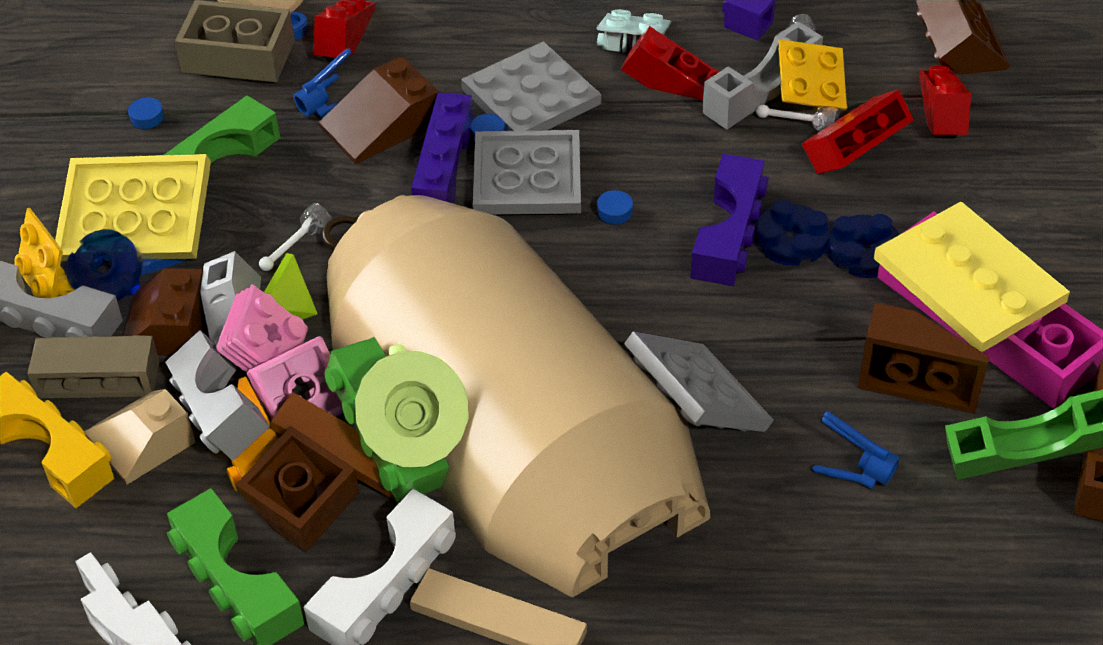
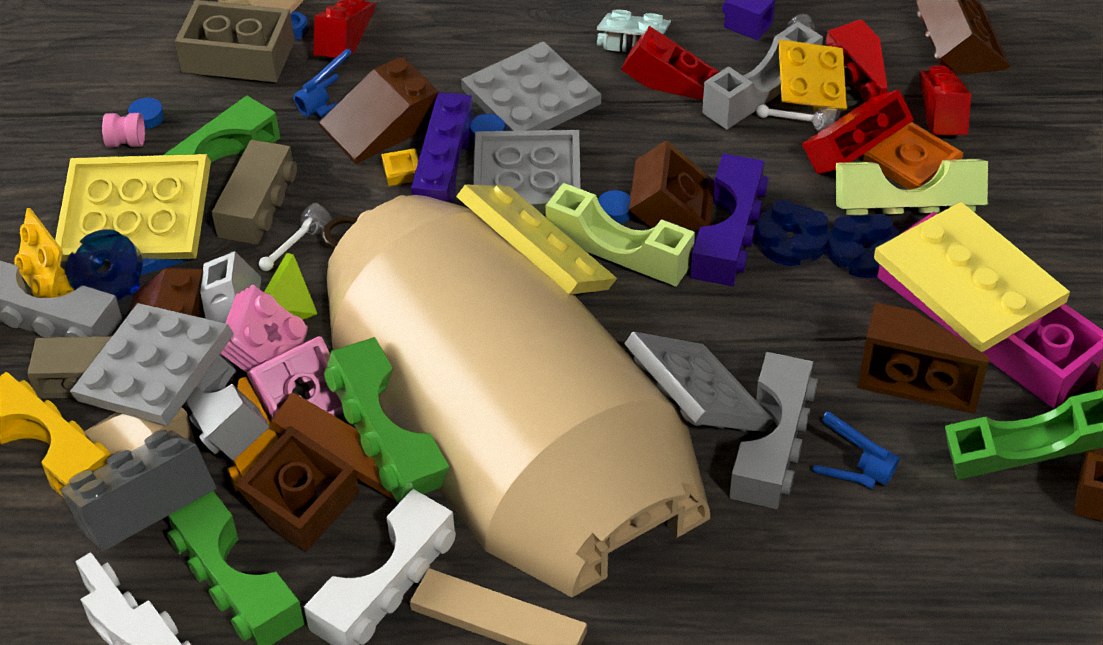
(123, 130): none -> bright pink wheel
(137, 488): none -> dark grey brick
(152, 363): none -> light grey plate
(254, 192): none -> dark tan brick
(400, 166): none -> yellow tile
(411, 408): yellowish green piece -> none
(537, 238): none -> light yellow plate
(656, 252): none -> yellowish green arch
(671, 189): none -> reddish brown slope
(763, 464): none -> light grey arch
(861, 57): none -> red slope
(864, 187): none -> yellowish green arch
(911, 156): none -> orange tile

